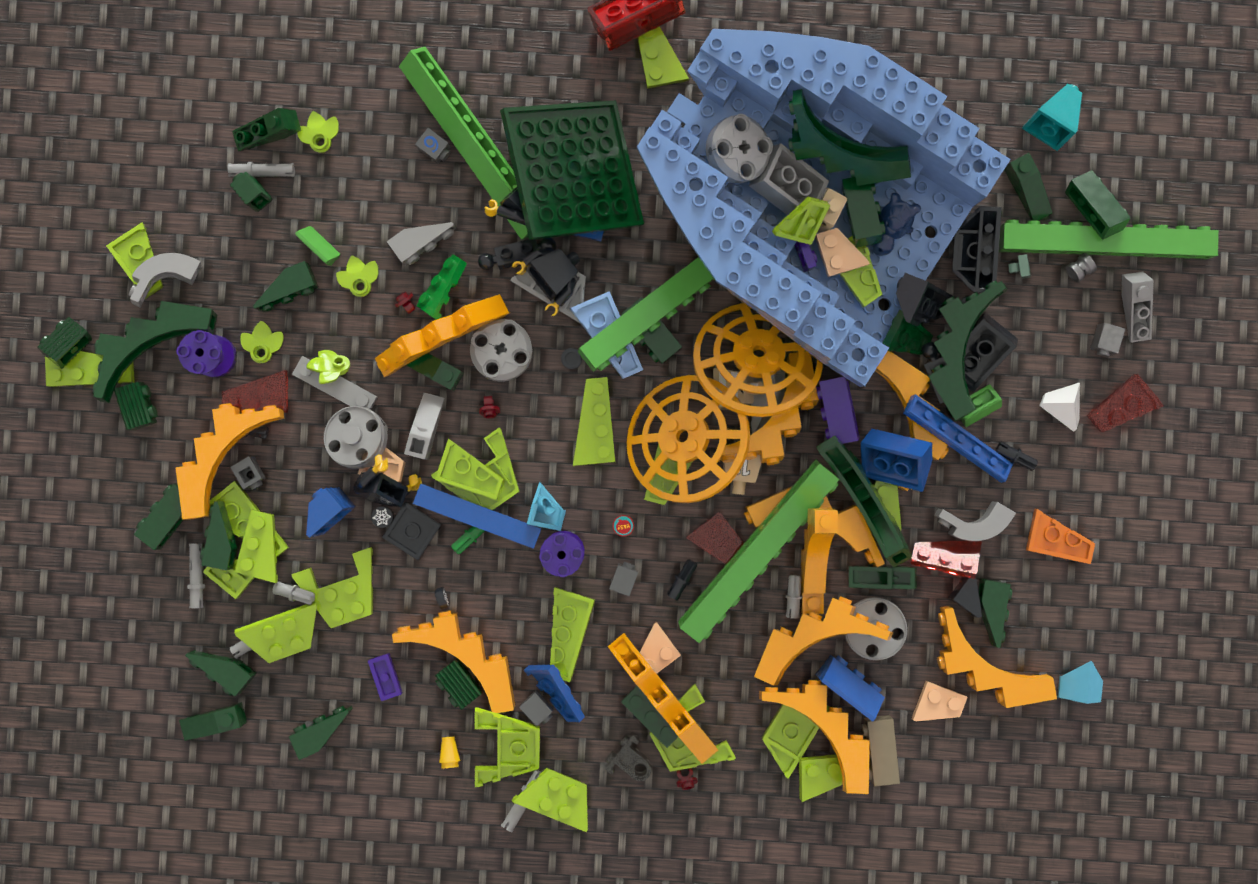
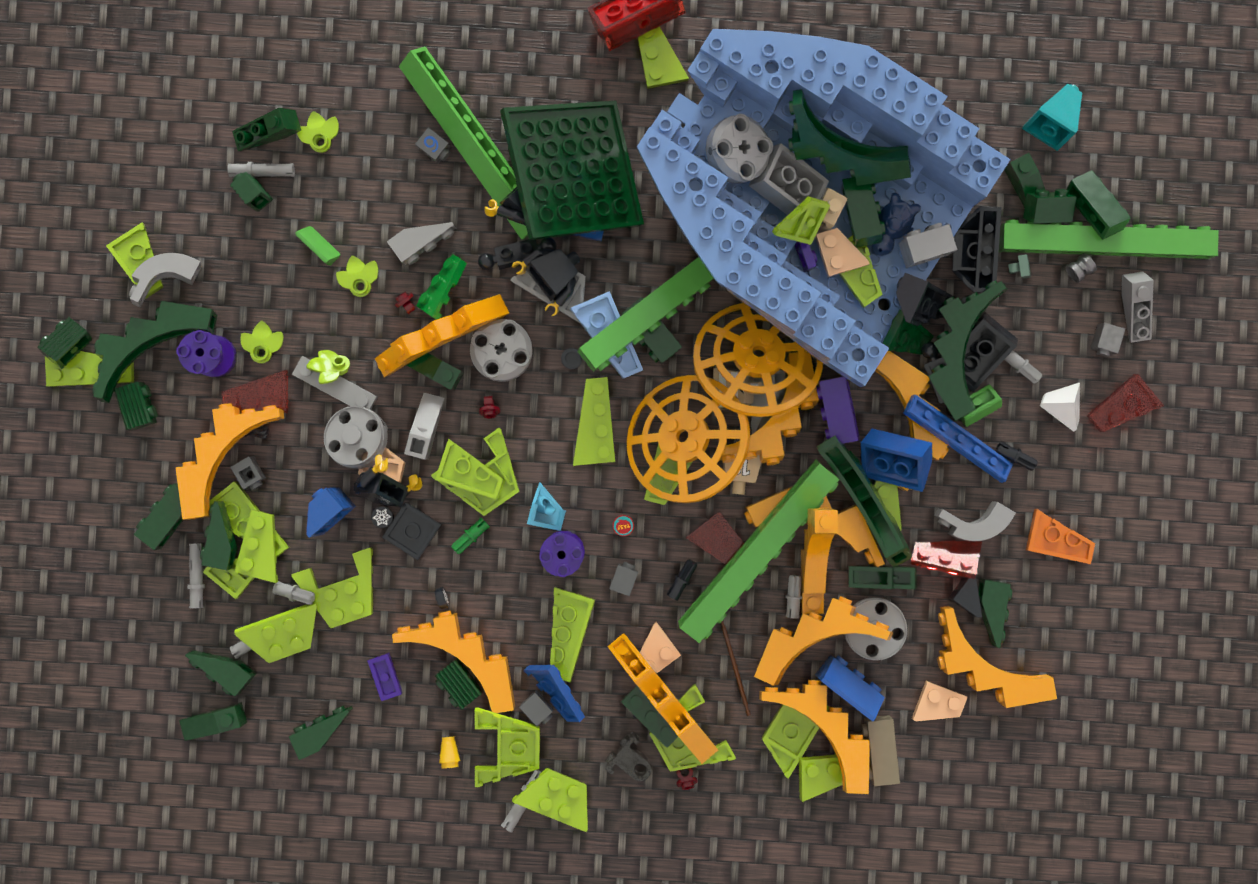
(290, 283): dark green slope -> none
(477, 516): blue tile -> none
(735, 668): none -> reddish brown piece
(927, 246): none -> light grey brick
(1023, 367): none -> light grey axle
(1049, 206): none -> dark green brick
(1081, 684): medium azure slope -> none

